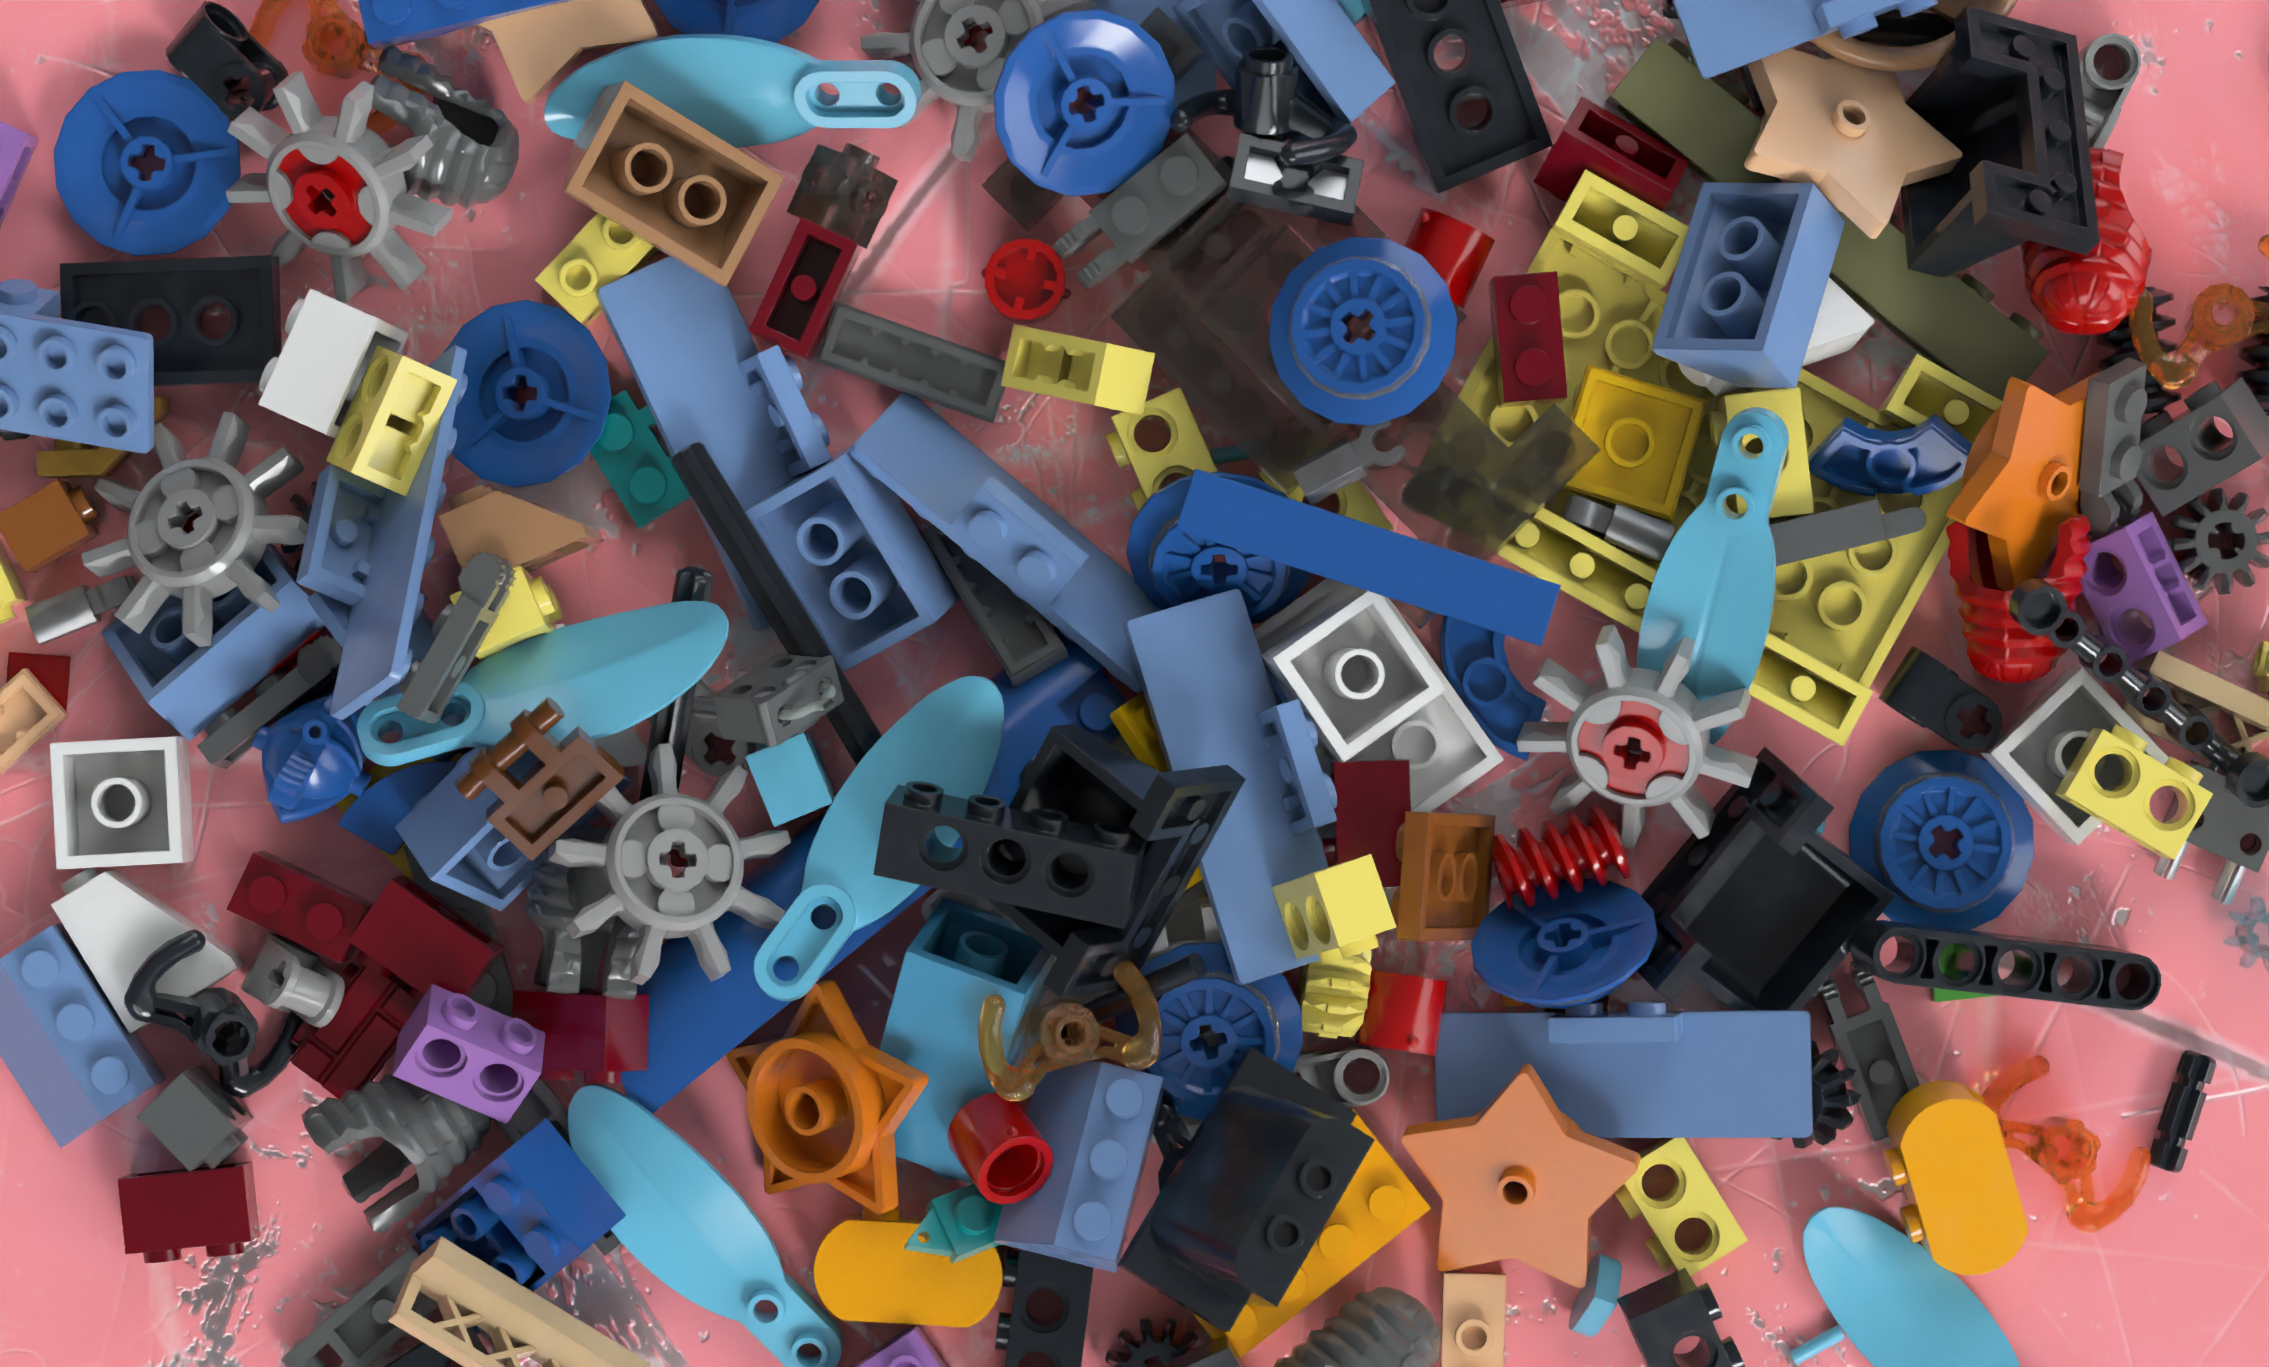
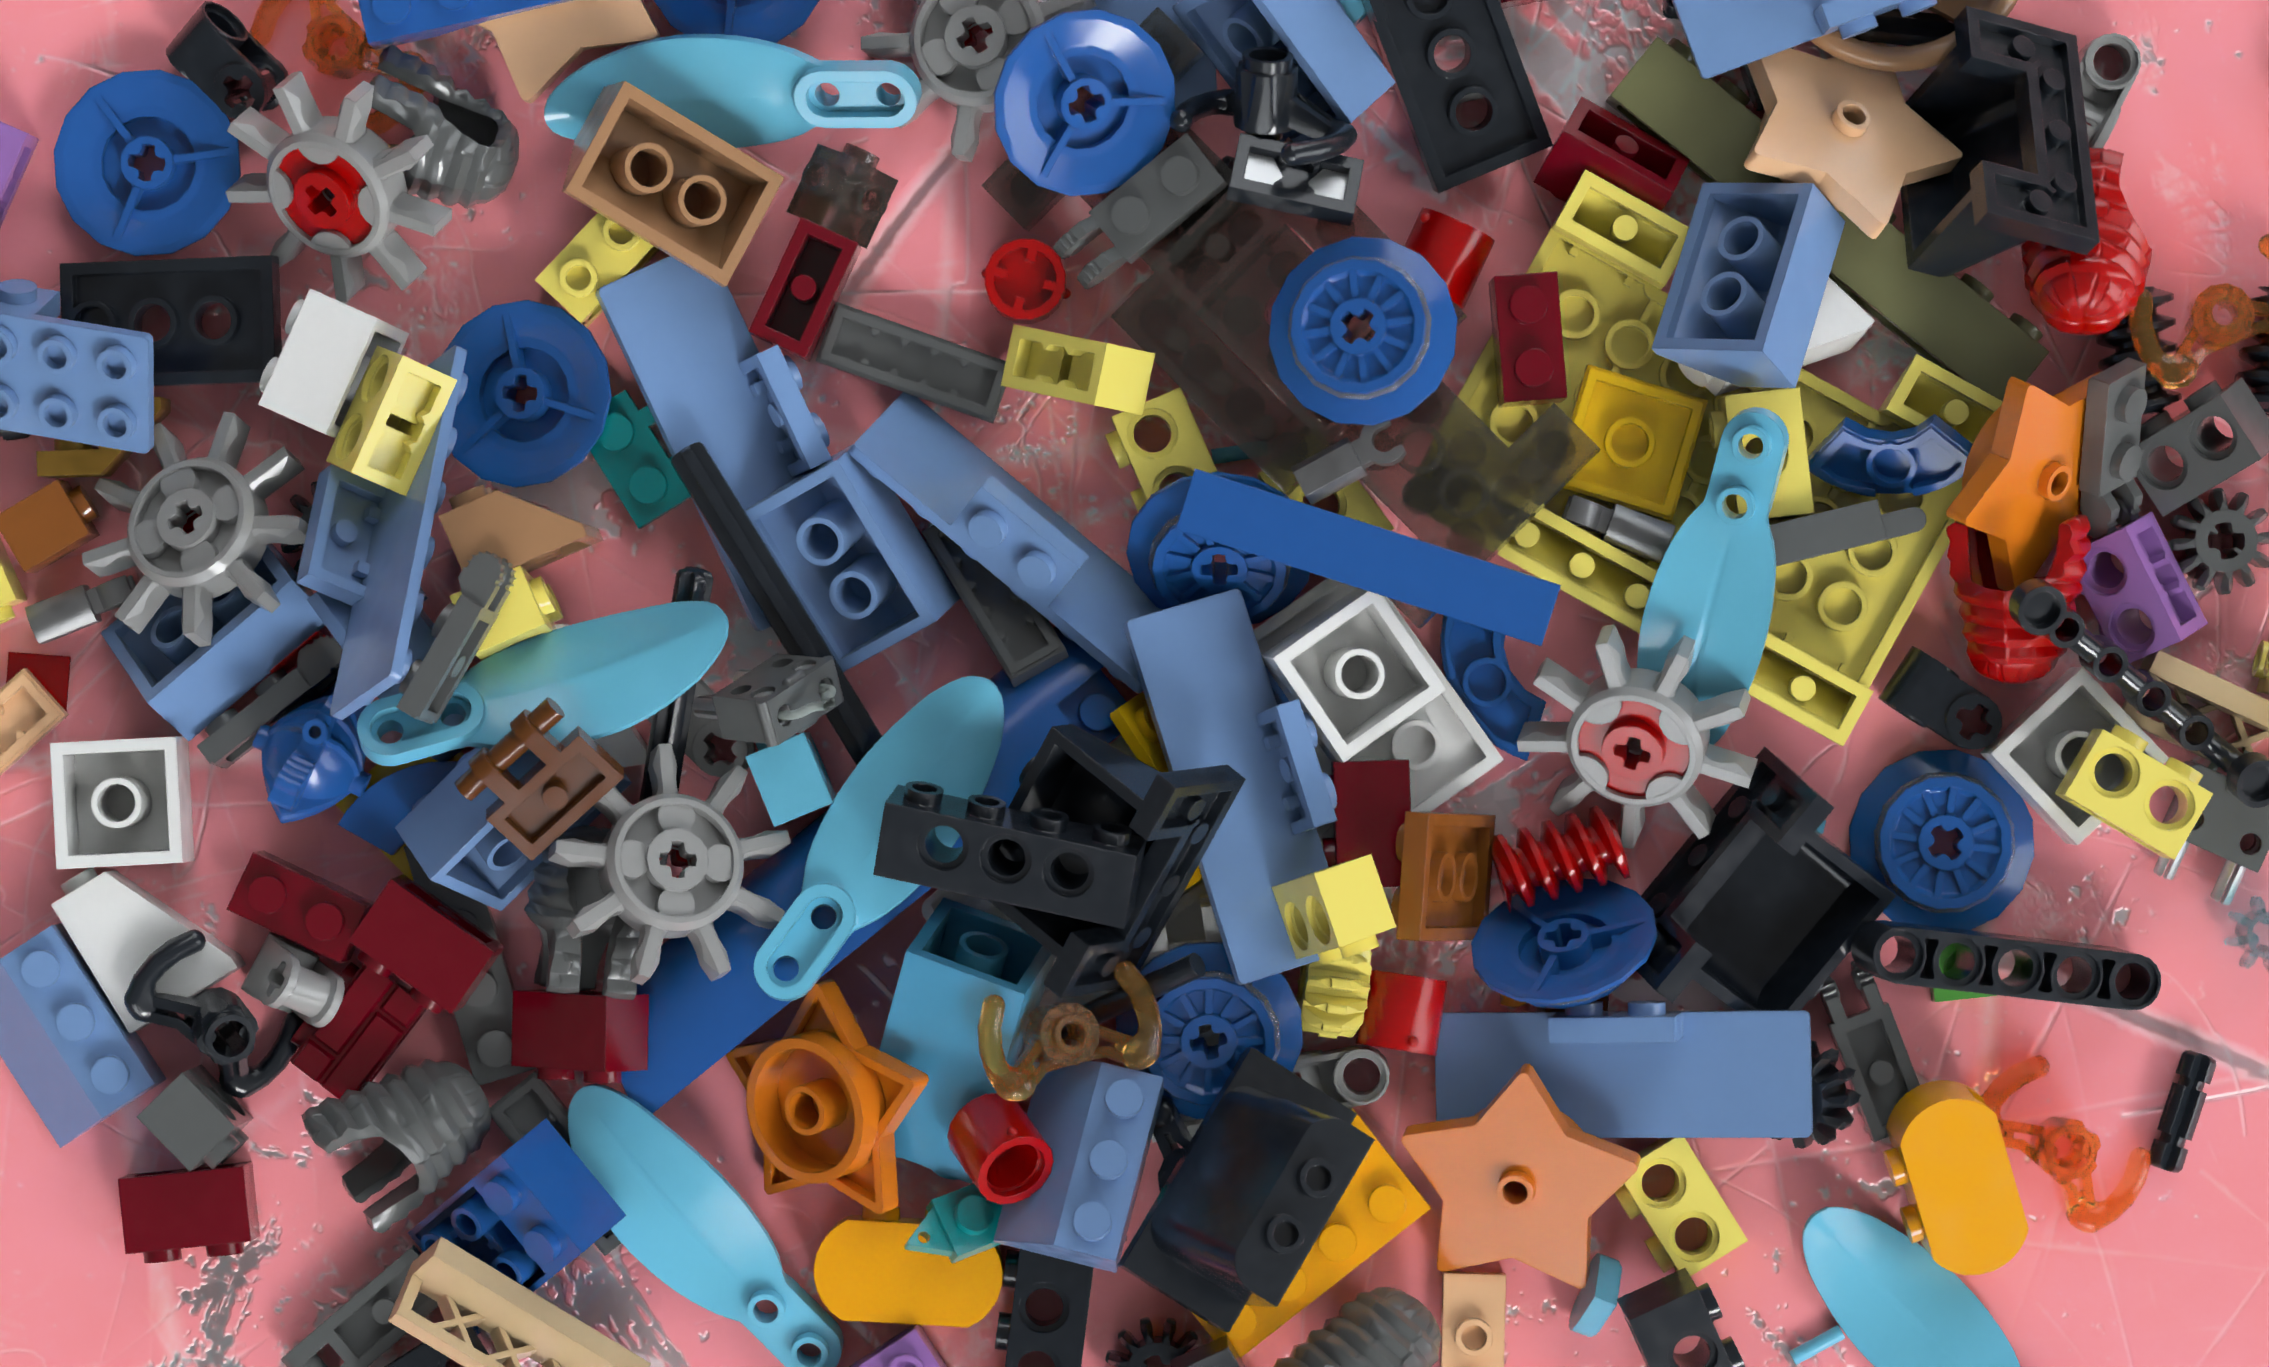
(469, 1053): medium lavender brick -> none

